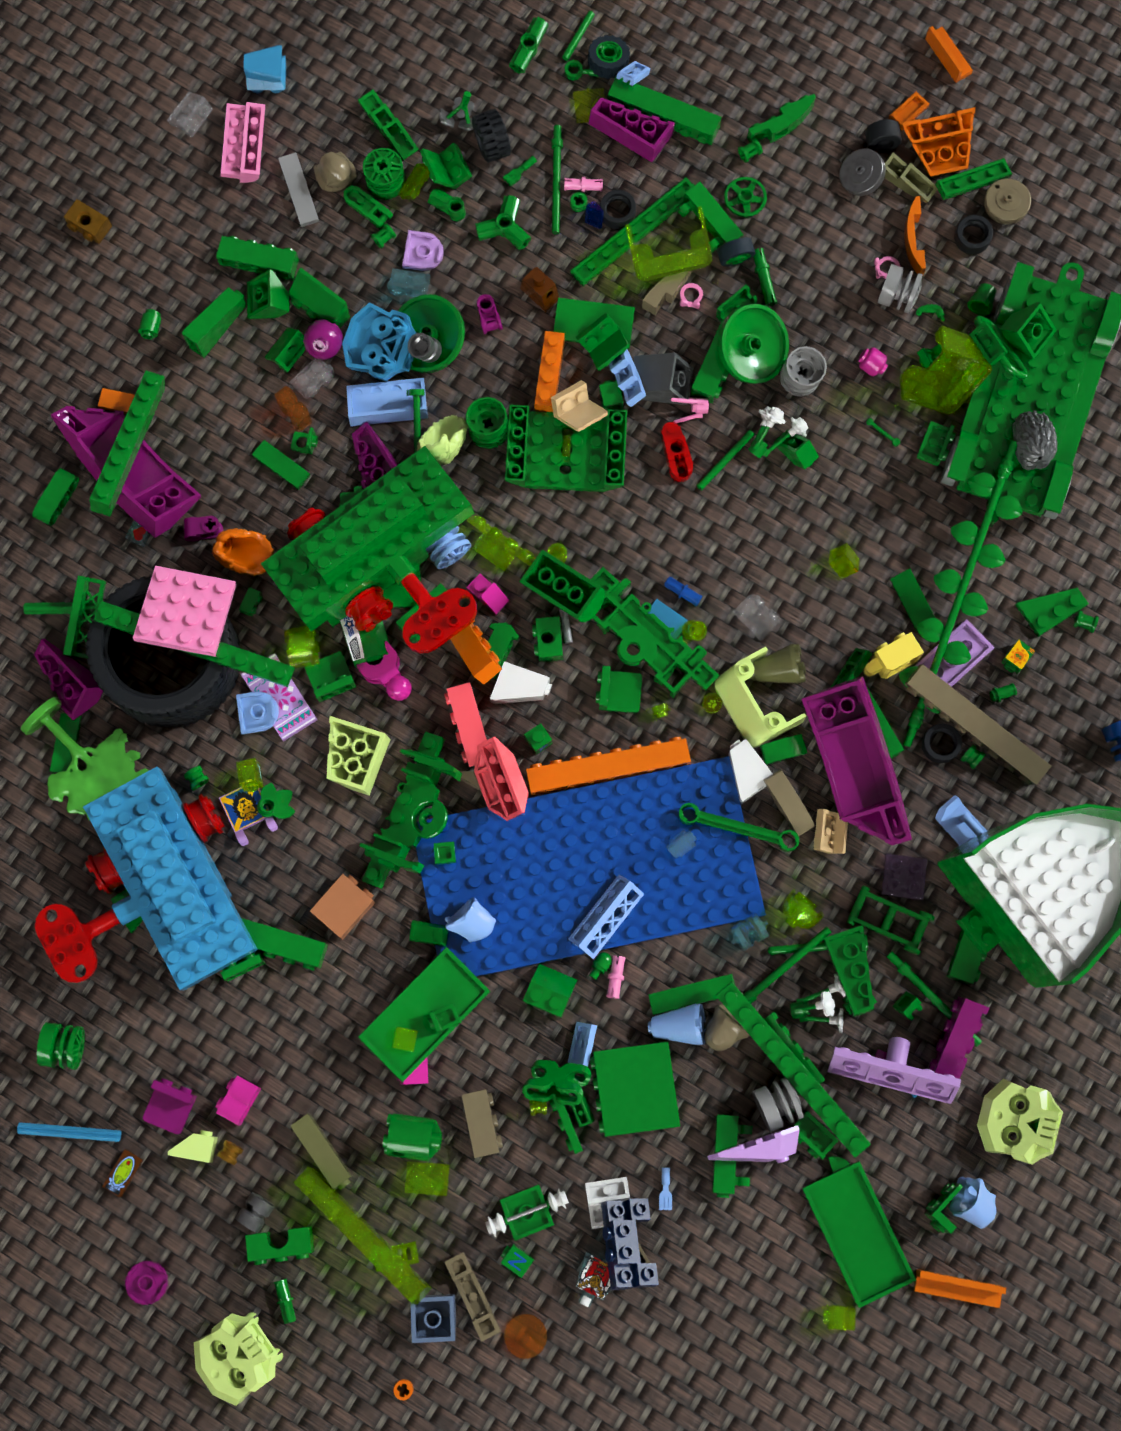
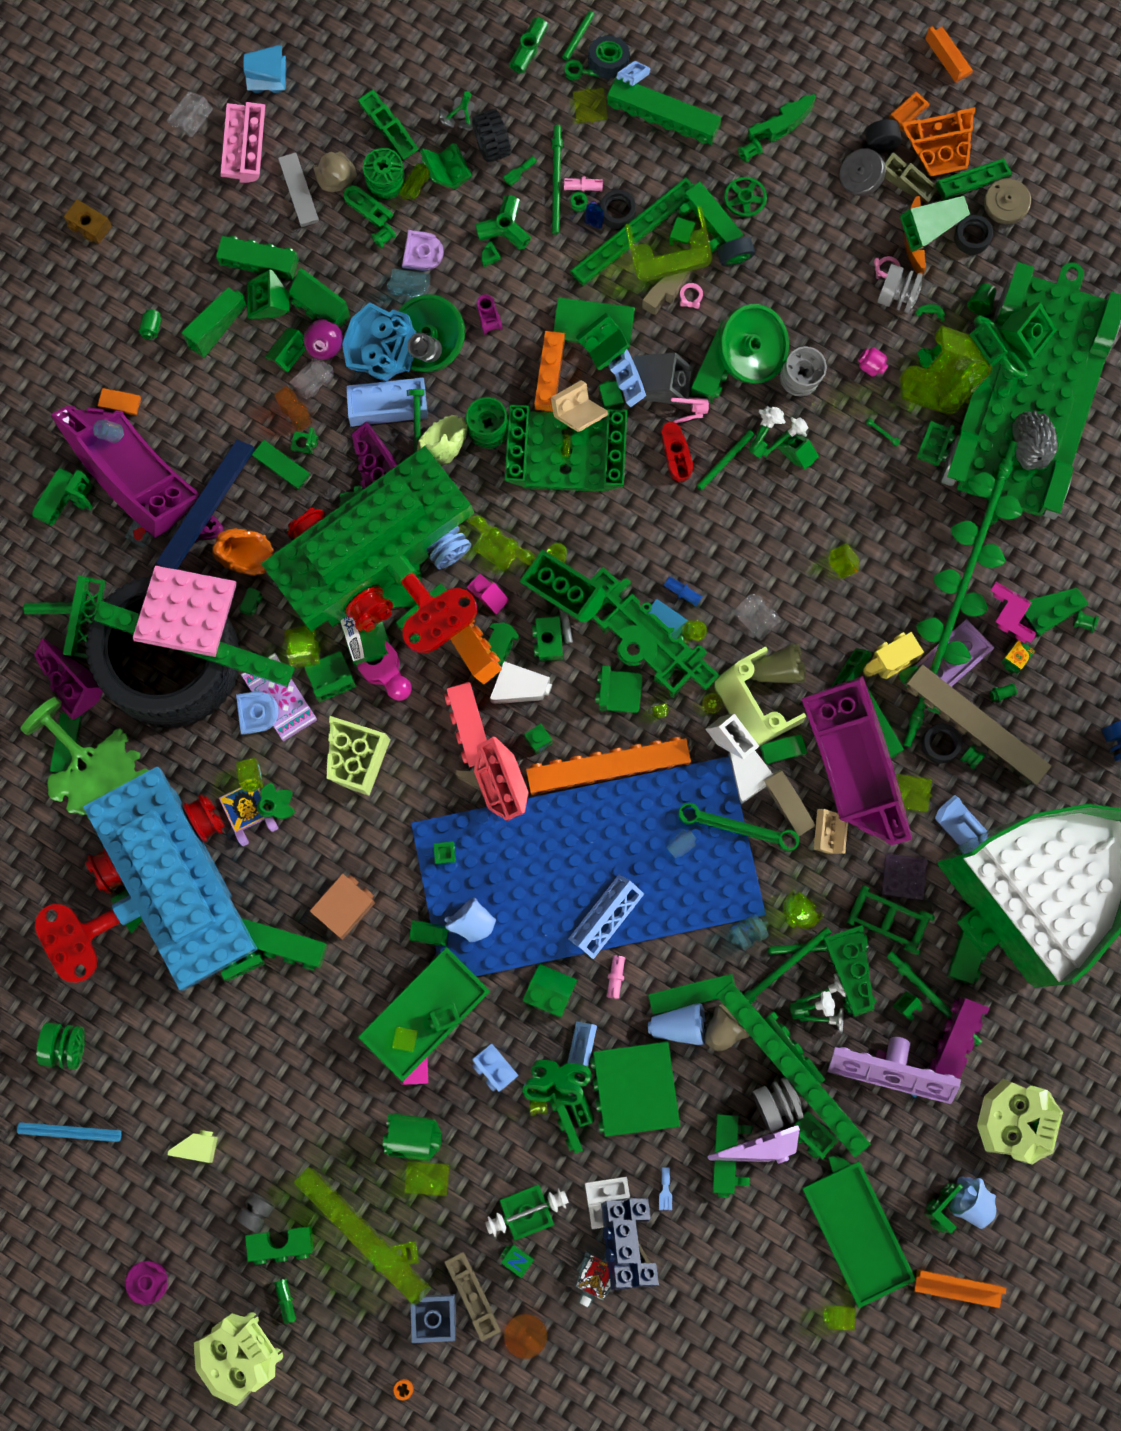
(78, 489): none -> green bracket
(108, 430): none -> clear light blue brick
(123, 1173): tile -> none
(127, 443): green brick -> none
(169, 1106): magenta bracket -> none
(196, 777): green wheel -> none
(205, 505): none -> dark blue tile
(230, 1152): pearl gold wheel -> none
(238, 1100): dark pink brick -> none
(322, 1152): olive brick -> none
(420, 792): green piece -> none
(447, 203): green piece -> none
(482, 1123): dark tan brick -> none
(489, 255): none -> green tile
(494, 1068): none -> light blue bracket
(537, 286): reddish brown torso -> none
(601, 964): green cylinder -> none
(631, 128): magenta wedge -> none
(681, 231): none -> green panel
(732, 736): none -> white slope
(740, 298): green hinge -> none
(762, 269): green pin -> none
(912, 597): green slope -> none
(915, 792): none -> clear neon green piece
(931, 220): none -> slope
(1012, 613): none -> dark pink bracket

